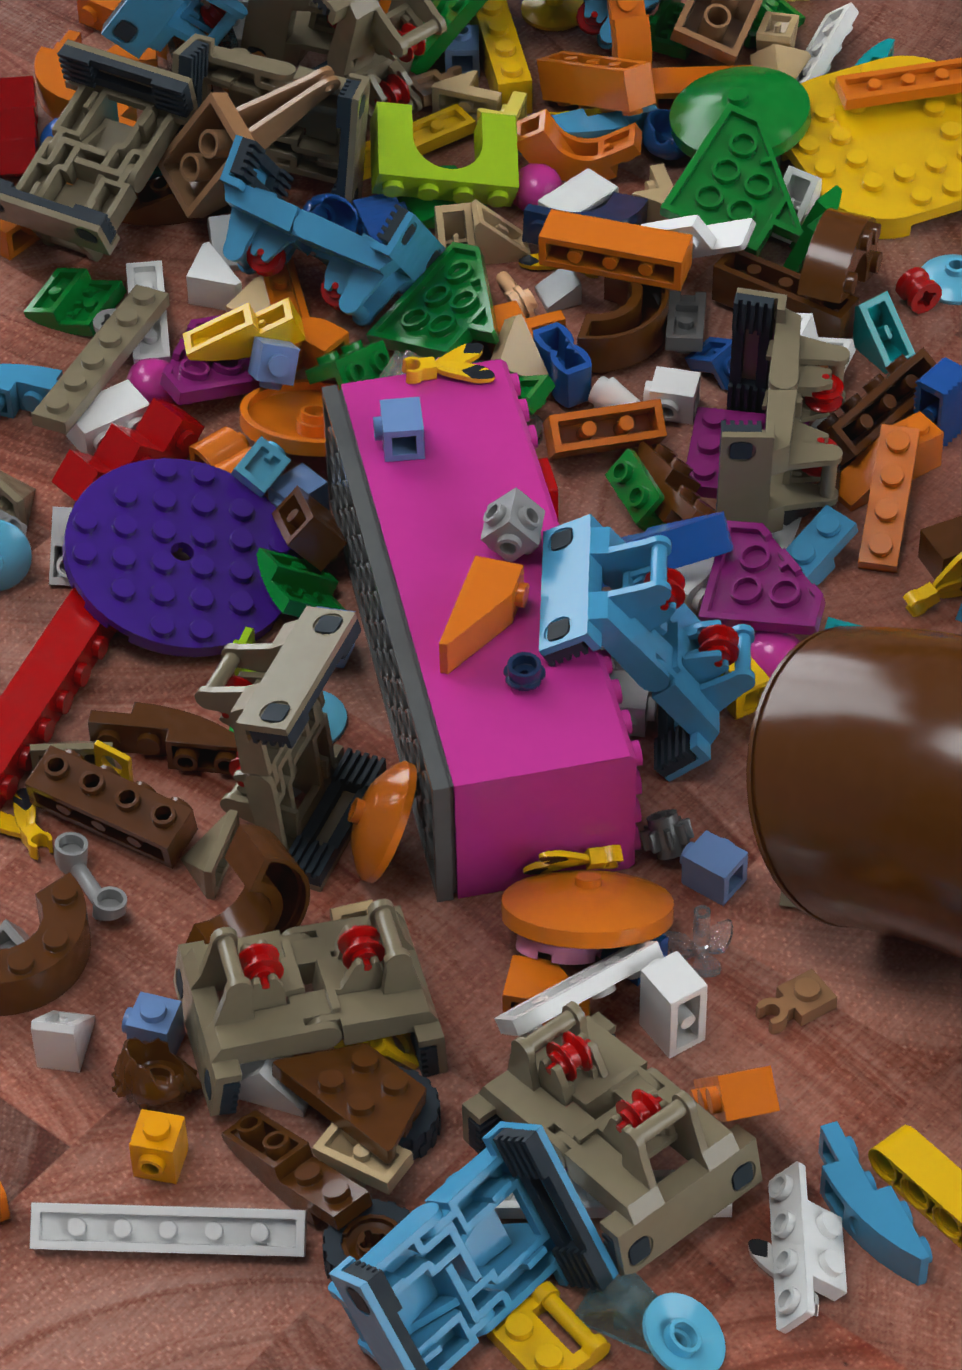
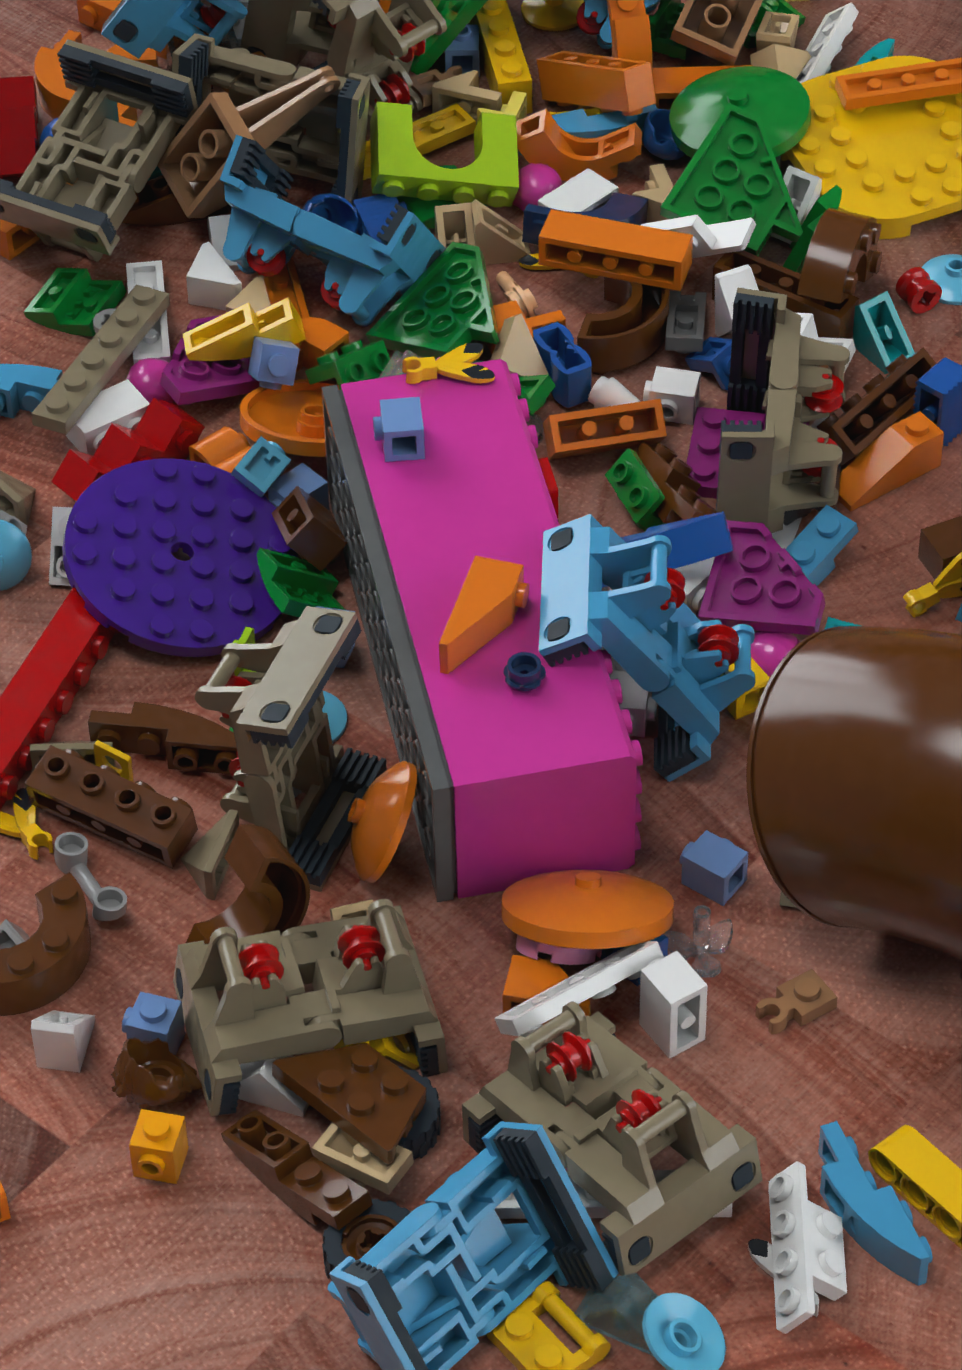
(168, 1229): white plate -> none
(513, 525): light grey brick -> none
(560, 290): light grey slope -> none
(593, 858): yellow piece -> none
(666, 834): dark grey gear -> none
(725, 292): none -> white slope
(737, 1093): orange brick -> none
(889, 498): orange plate -> none

